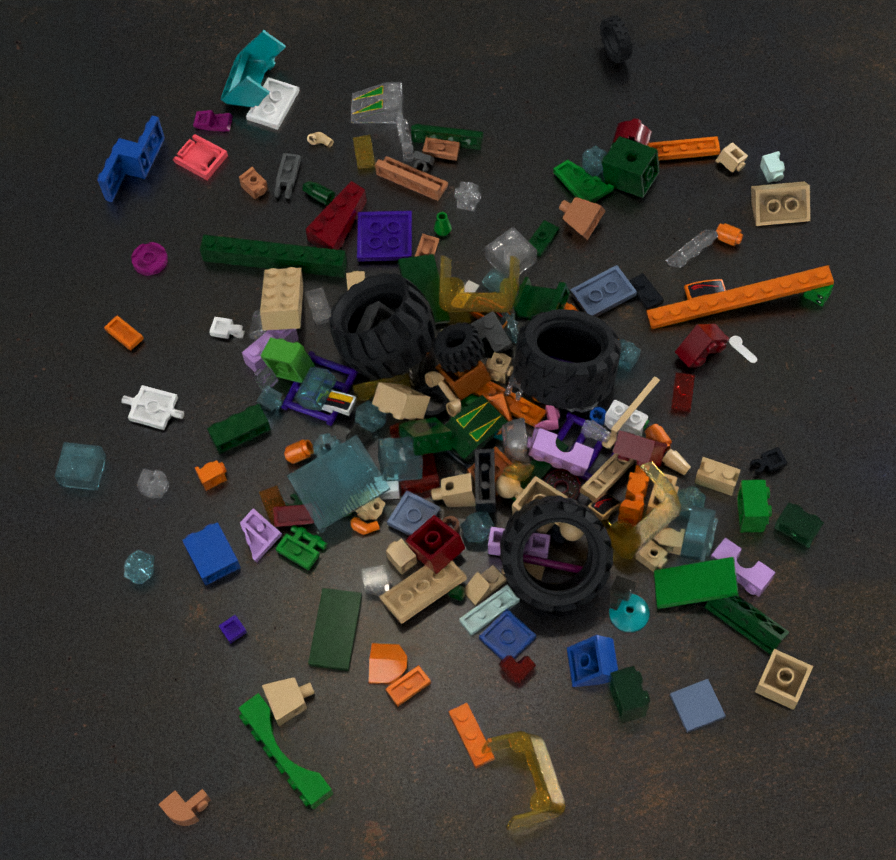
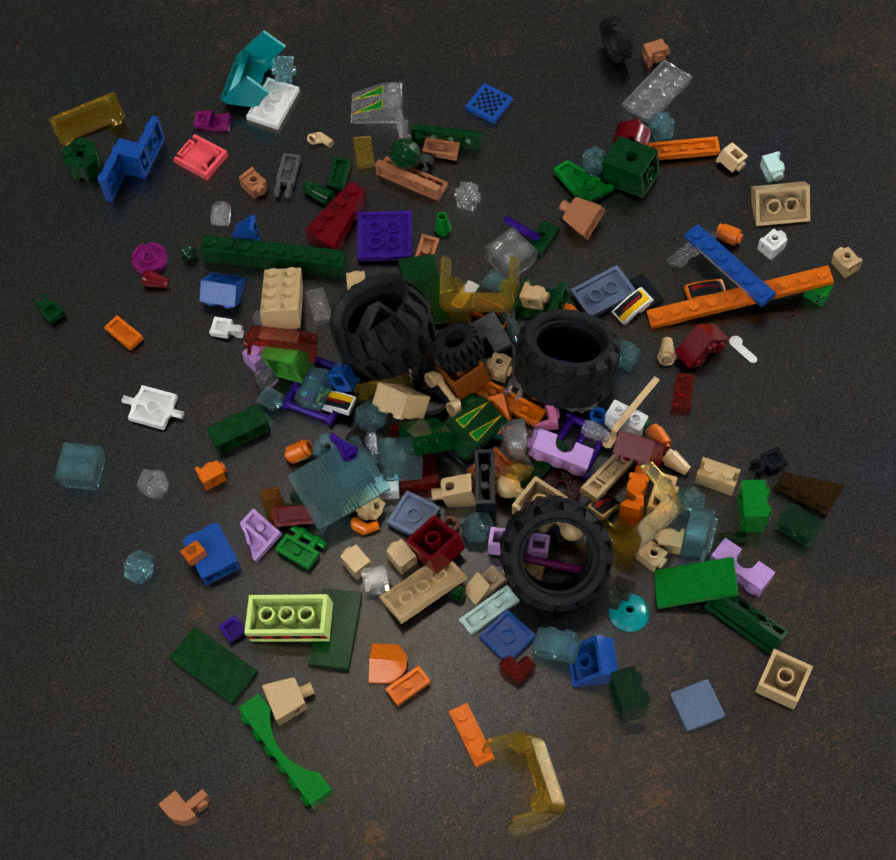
(49, 310): none -> dark green plate
(82, 159): none -> dark green brick
(87, 118): none -> clear yellow windscreen
(154, 279): none -> dark red cone
(188, 253): none -> clear green plate
(193, 553): none -> orange slope
(213, 665): none -> dark green tile
(221, 213): none -> clear plate
(222, 289): none -> slope
(247, 229): none -> blue slope
(282, 339): none -> clear red panel
(284, 69): none -> clear light blue brick
(289, 618): none -> yellowish green brick
(339, 173): none -> dark green plate
(343, 377): none -> blue brick
(346, 450): none -> dark purple cone
(355, 560): none -> tan brick
(372, 444): none -> clear plate
(404, 154): none -> dark green piece
(489, 103): none -> blue tile
(521, 228): none -> dark purple tile
(534, 296): none -> tan brick
(556, 644): none -> clear light blue brick
(630, 306): none -> slope
(655, 52): none -> nougat brick
(657, 91): none -> clear plate
(661, 126): none -> clear light blue brick
(666, 352): none -> tan cone
(730, 265): none -> blue plate
(735, 537): none -> dark green piece
(772, 243): none -> white brick
(809, 492): none -> dark brown wing
(846, 261): none -> tan brick

